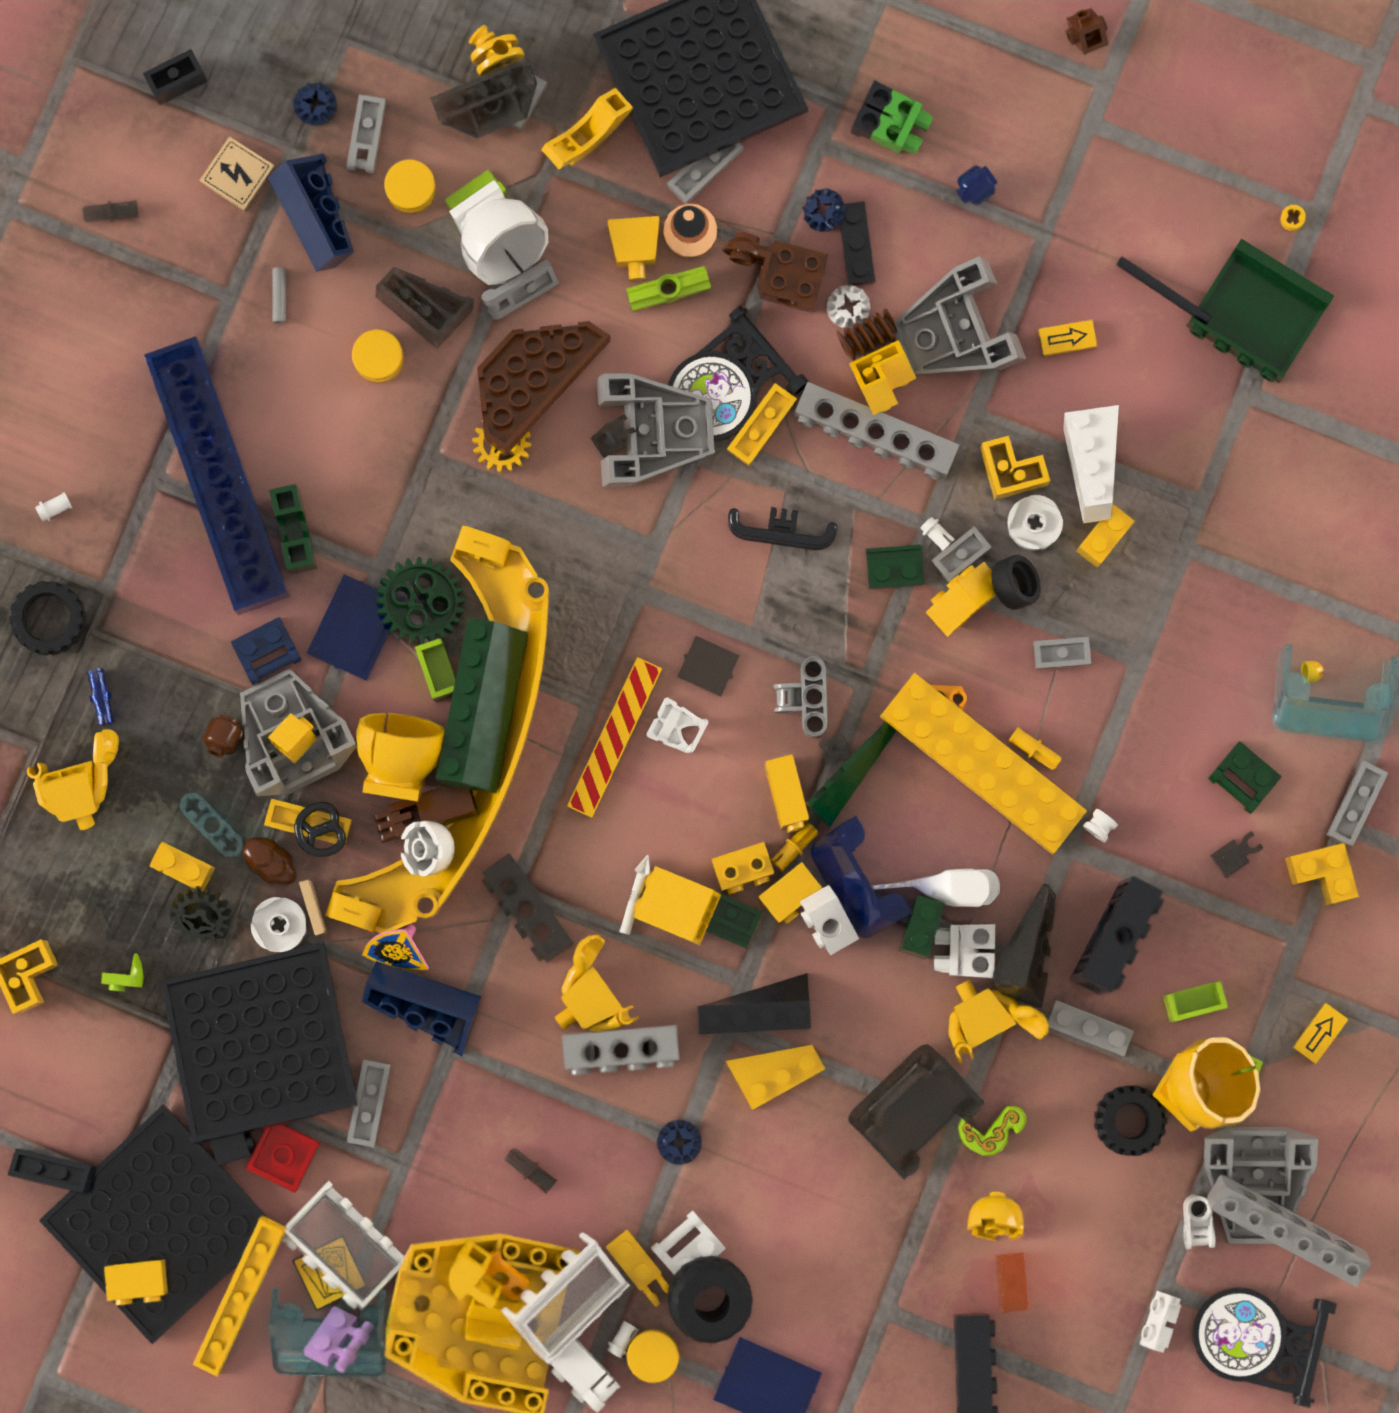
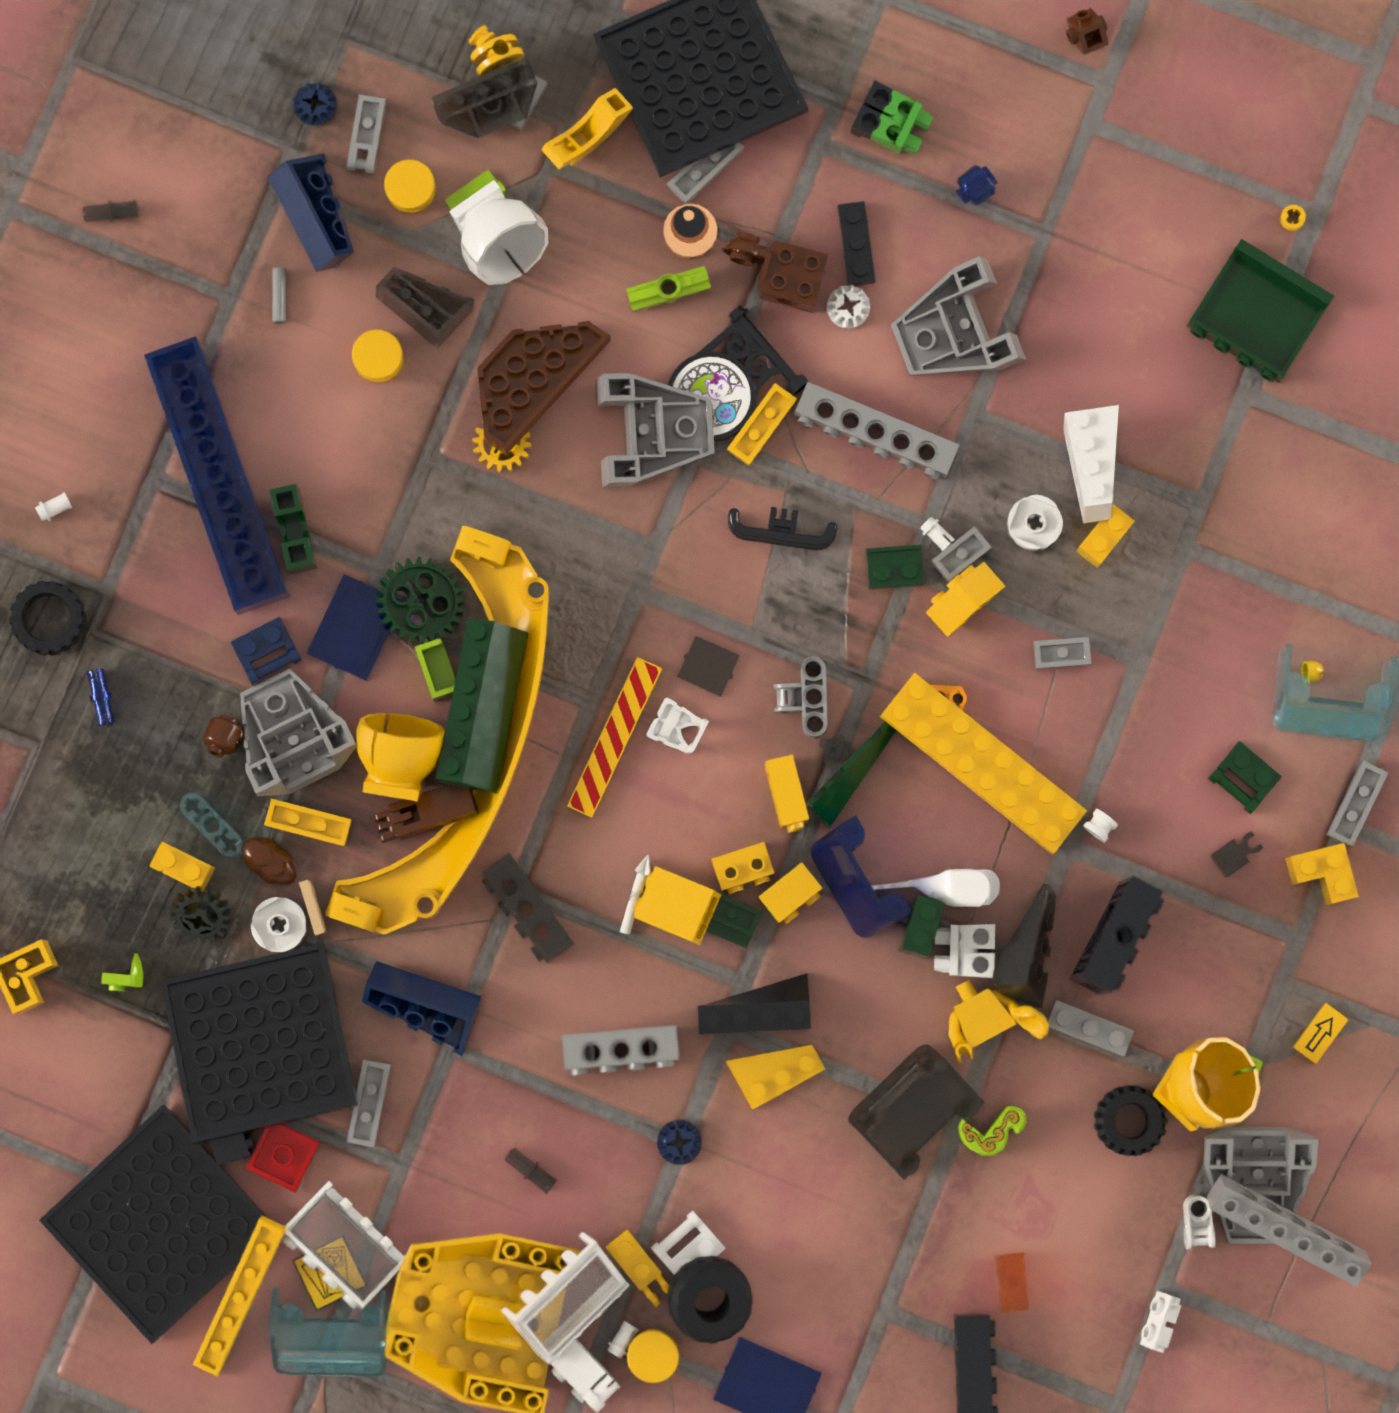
(51, 1171): black plate -> none
(79, 788): yellow torso -> none
(135, 1281): yellow brick -> none
(175, 77): black brick -> none
(237, 174): tan tile -> none
(293, 737): yellow brick -> none
(318, 830): black piece -> none
(333, 1334): lavender plate -> none
(396, 949): shield -> none
(427, 848): white cylinder -> none
(470, 1277): yellow brick -> none
(517, 1279): light orange piece -> none
(520, 290): light grey plate -> none
(588, 996): yellow torso -> none
(611, 436): clear smoke plate -> none
(634, 244): yellow torso -> none
(794, 847): yellow axle -> none
(822, 907): white brick -> none
(833, 215): dark blue gear -> none
(867, 335): reddish brown piece -> none
(880, 374): yellow brick -> none
(996, 1216): yellow cylinder -> none
(1007, 475): yellow brick -> none
(1027, 579): black tyre -> none
(1035, 749): yellow axle -> none
(1067, 338): yellow tile -> none
(1164, 290): black bar -> none
(1195, 1001): lime panel -> none
(1244, 1338): piece -> none

